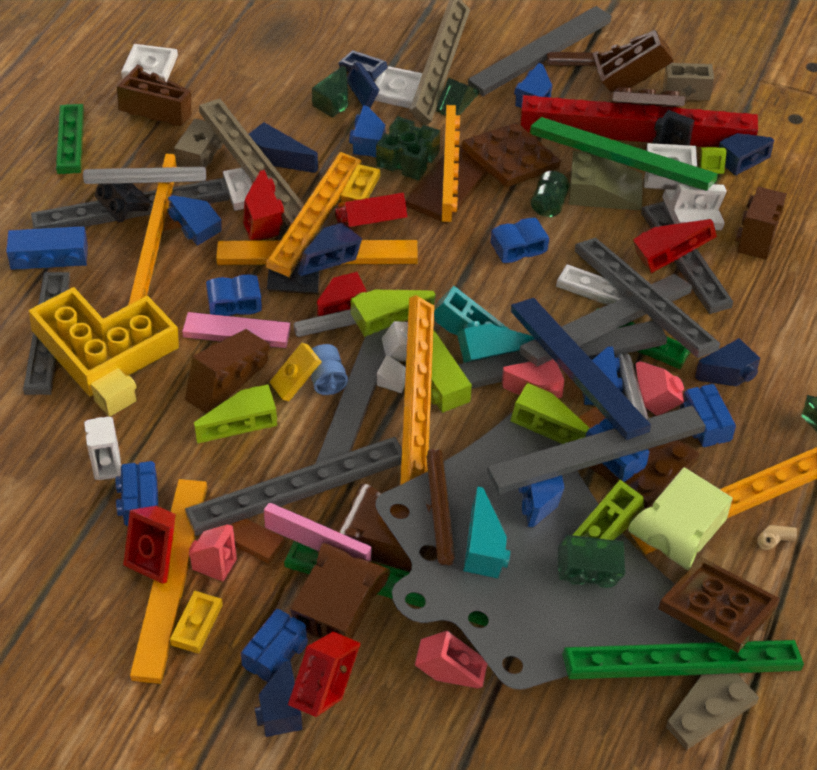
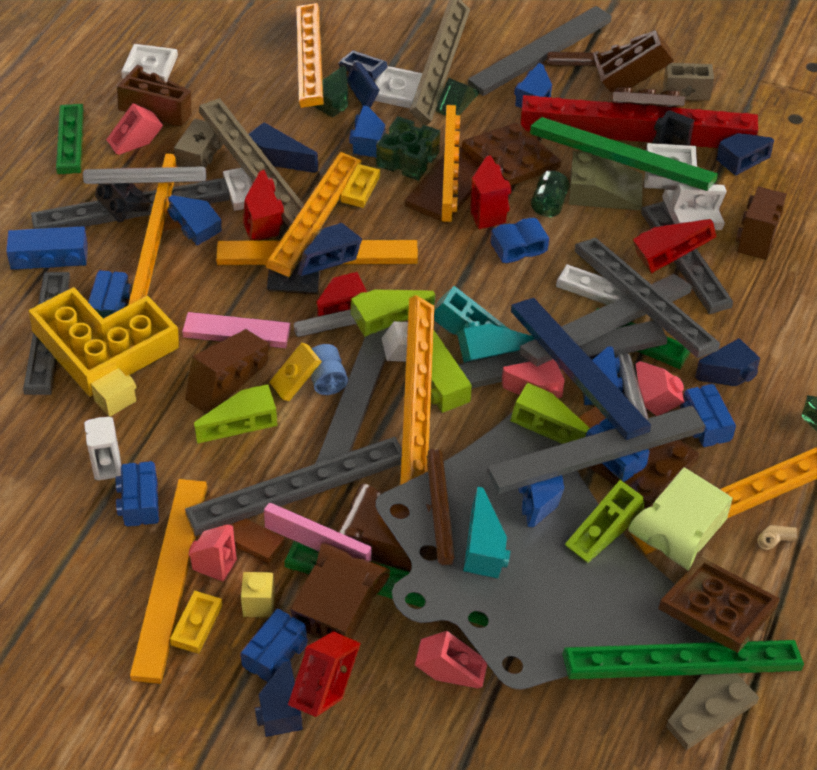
(110, 292): none -> blue brick
(134, 130): none -> coral slope
(150, 542): red slope -> none
(234, 295): blue brick -> none
(257, 594): none -> light yellow brick
(309, 56): none -> light orange tile
(371, 210): red window -> none
(391, 375): white slope -> none
(489, 195): none -> red slope
(591, 561): clear green brick -> none
(713, 159): lime tile -> none

